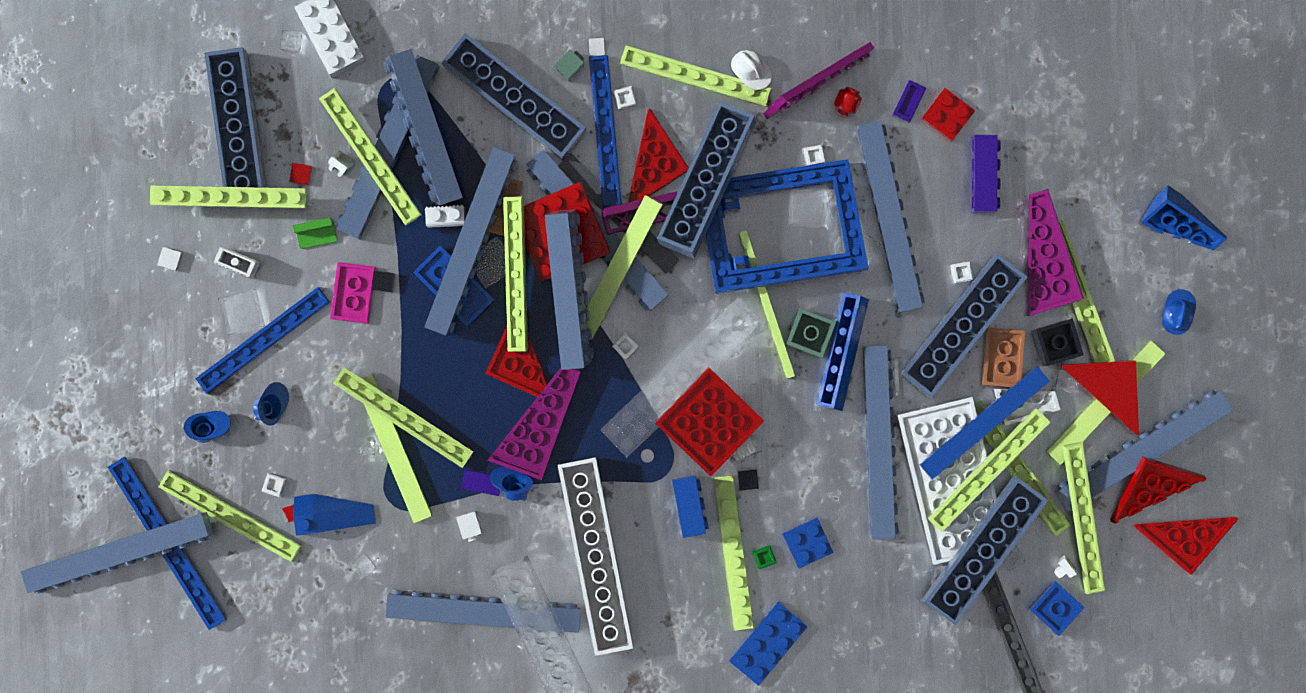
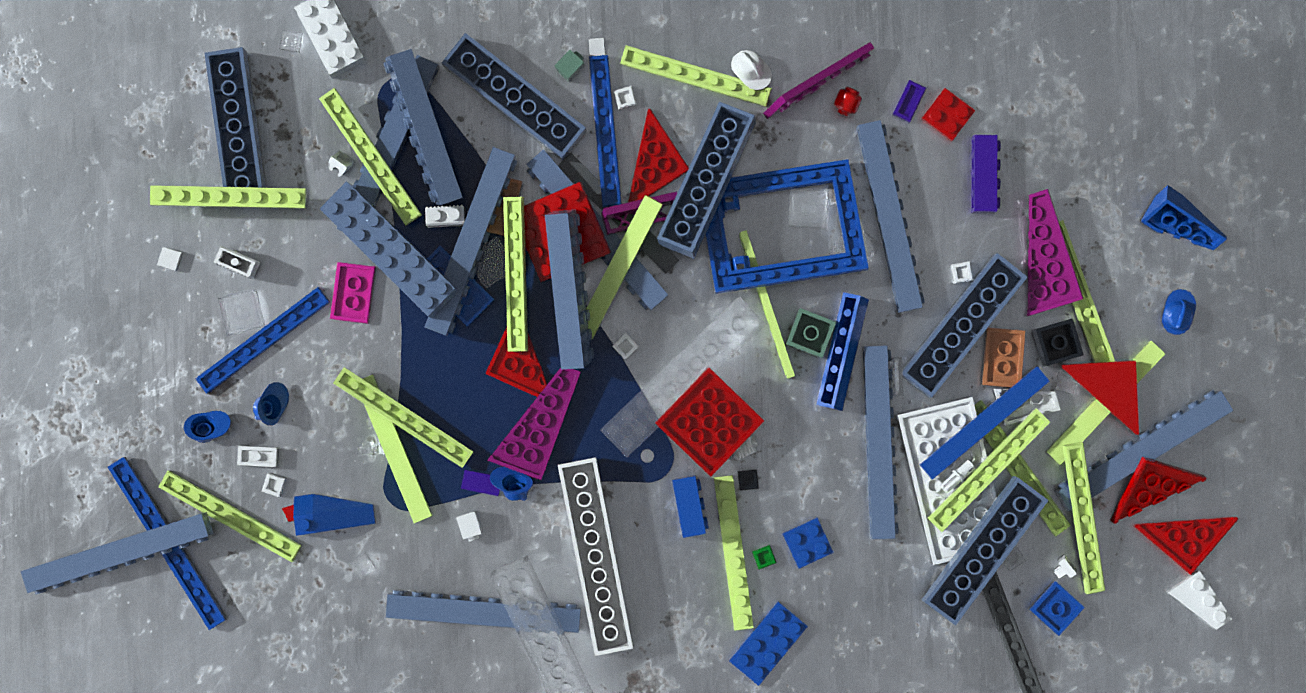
(257, 456): none -> white plate
(300, 174): red tile -> none
(315, 233): bright green panel -> none
(383, 281): black tile -> none
(389, 249): none -> sand blue brick
(814, 155): white tile -> none
(958, 476): none -> white axle
(1200, 599): none -> white wing

